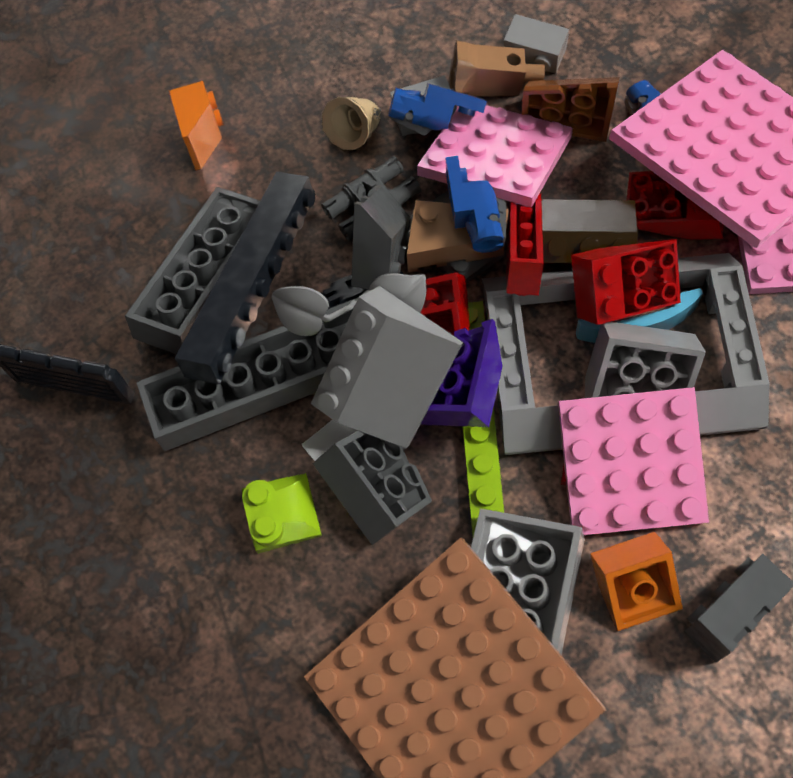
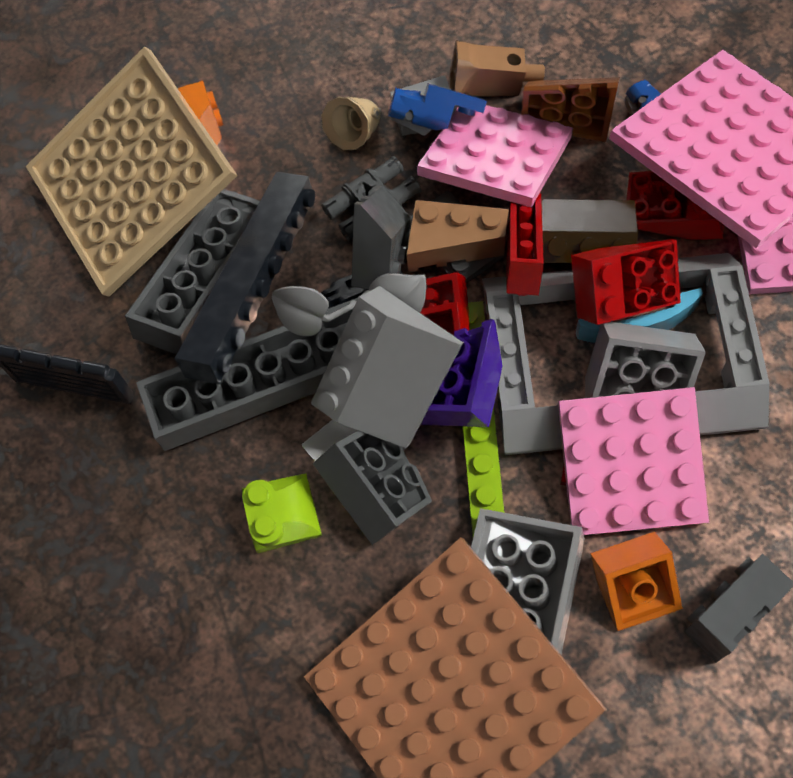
(129, 171): none -> tan plate
(476, 208): blue plate -> none
(540, 40): light grey brick -> none

